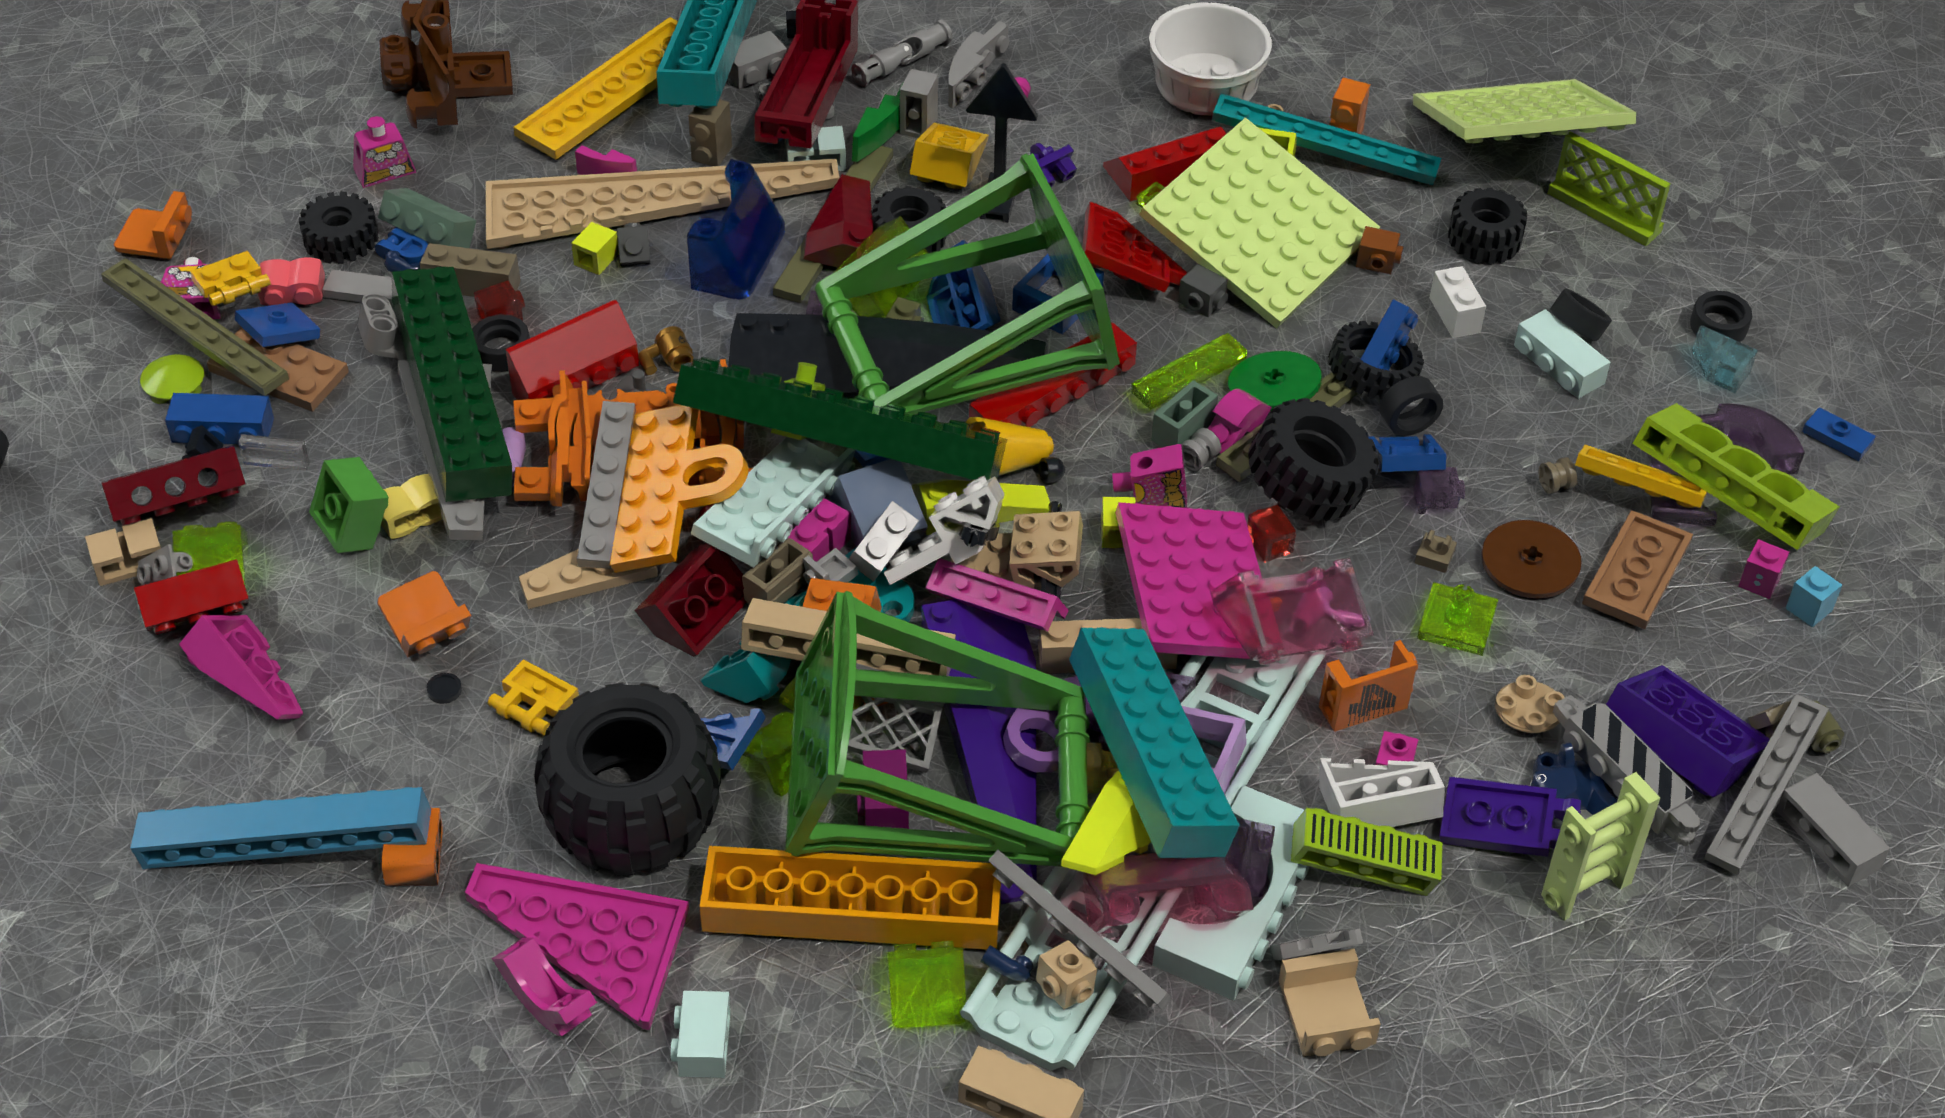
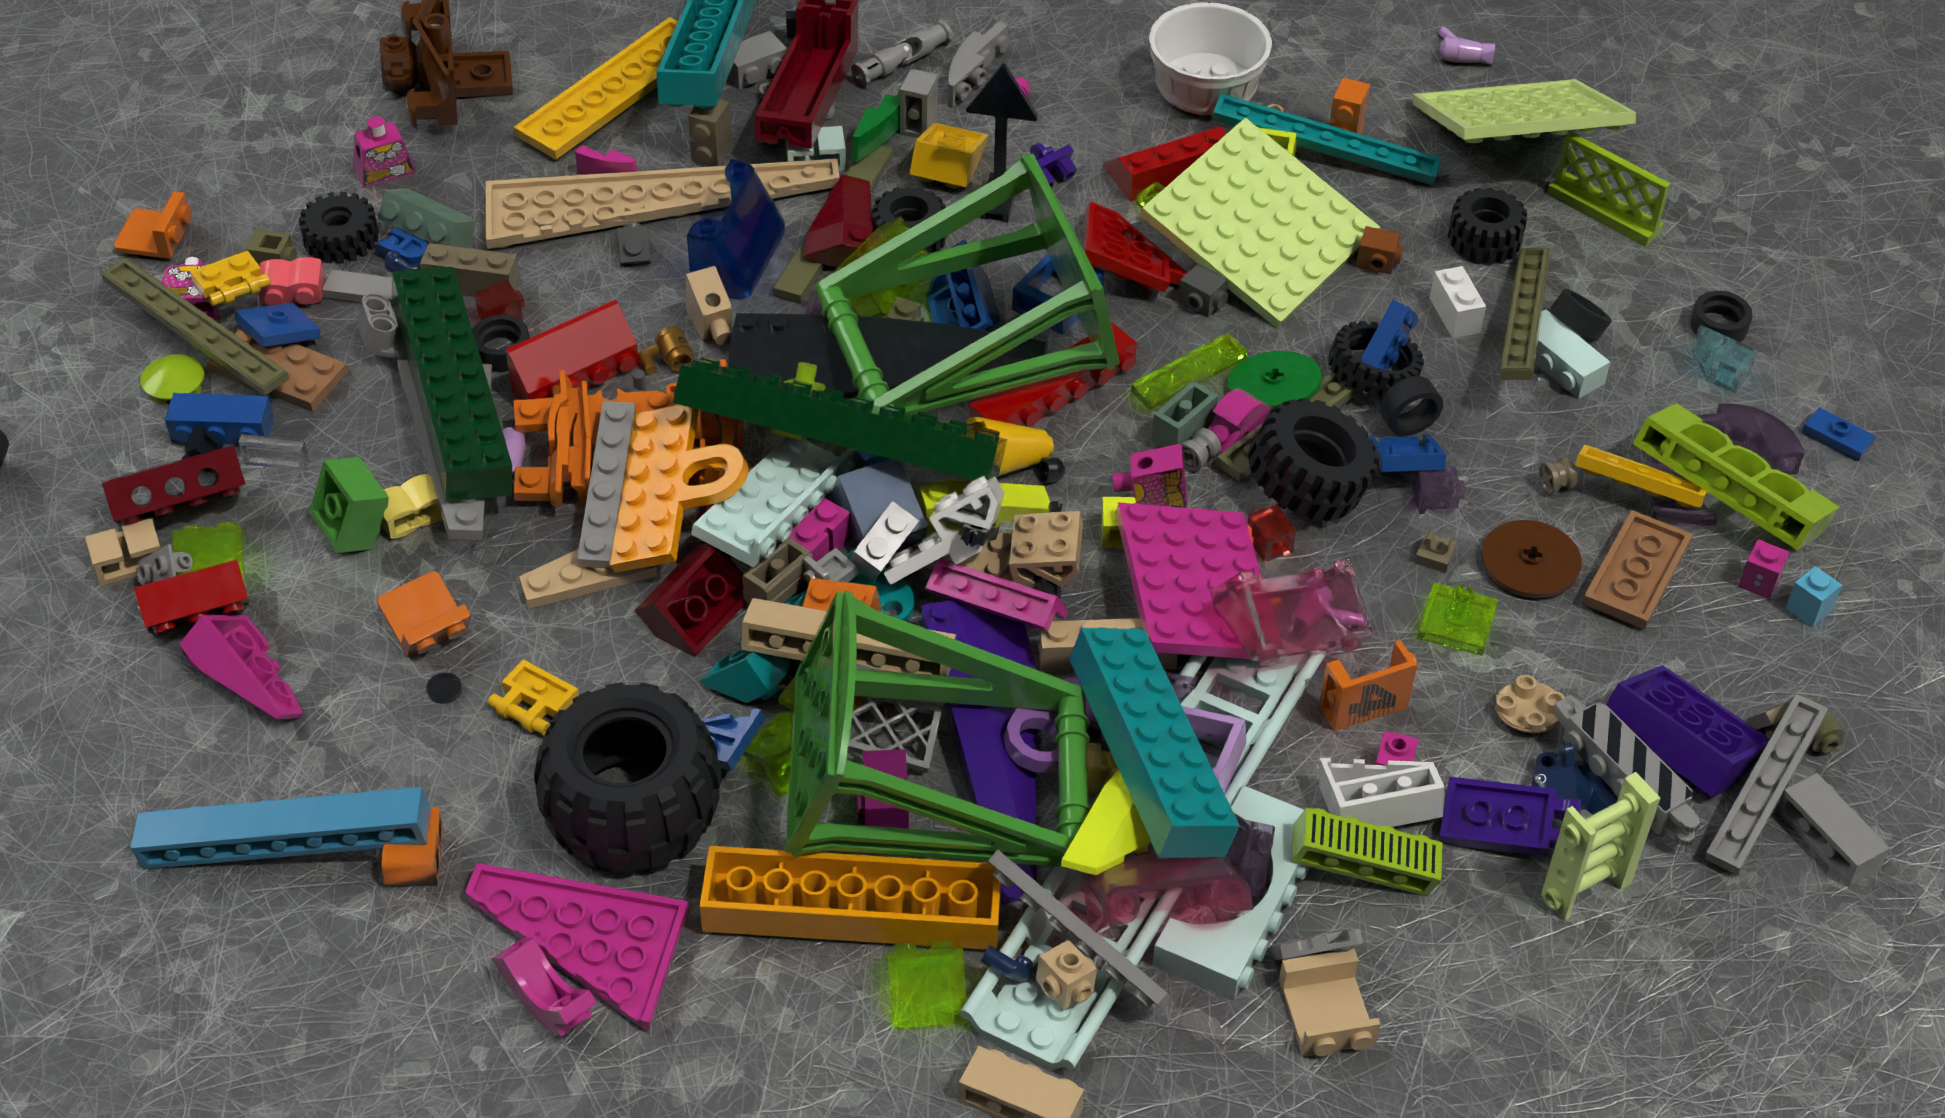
(271, 245): none -> olive brick
(595, 248): neon yellow brick -> none
(702, 1034): light aqua brick -> none
(709, 317): none -> tan torso
(1464, 50): none -> lavender piece
(1525, 314): none -> olive tile

